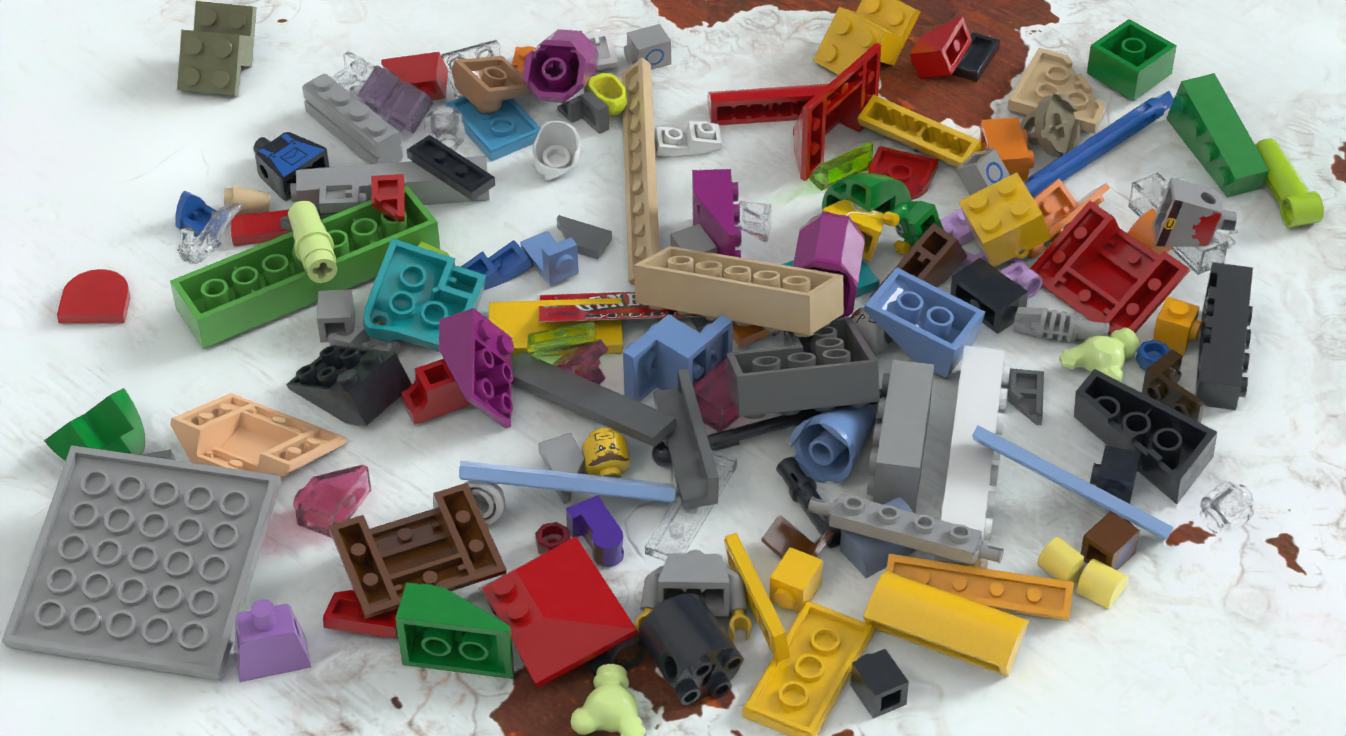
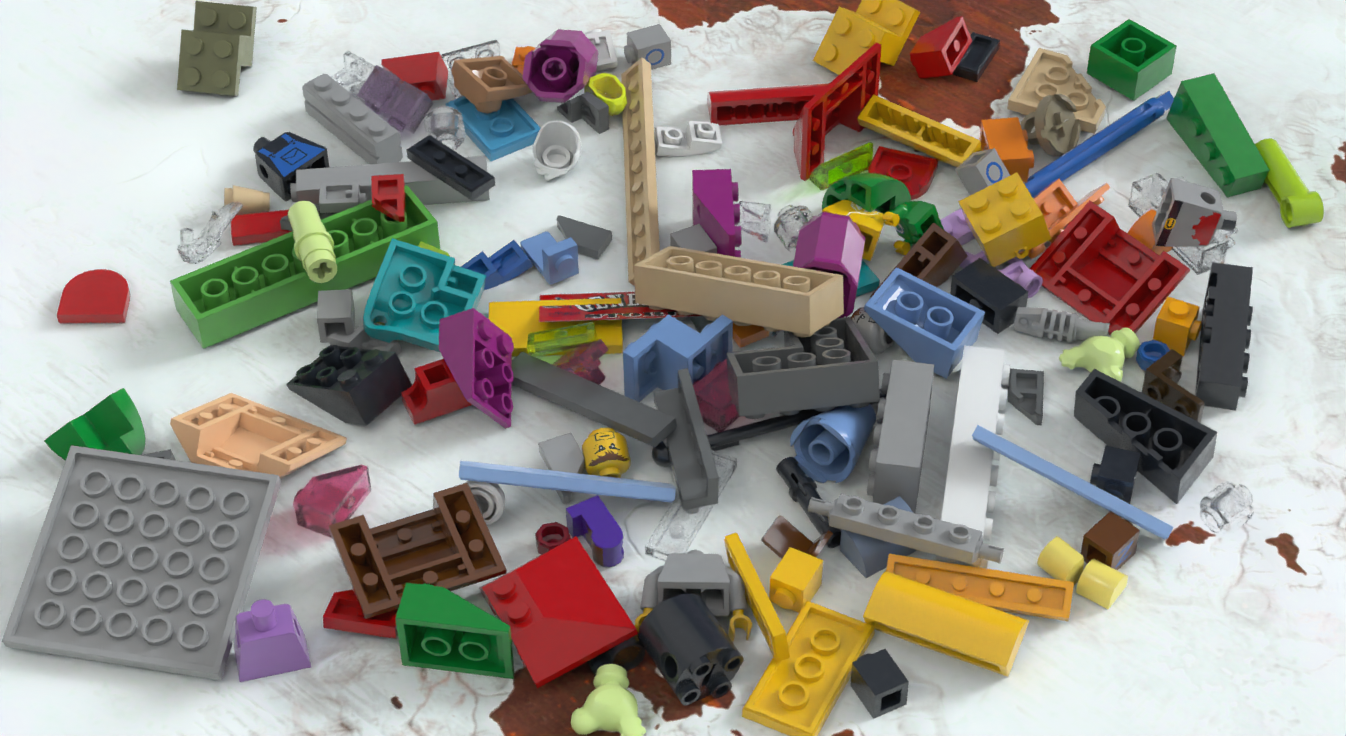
(192, 213): blue tile -> none
(789, 223): none -> clear head

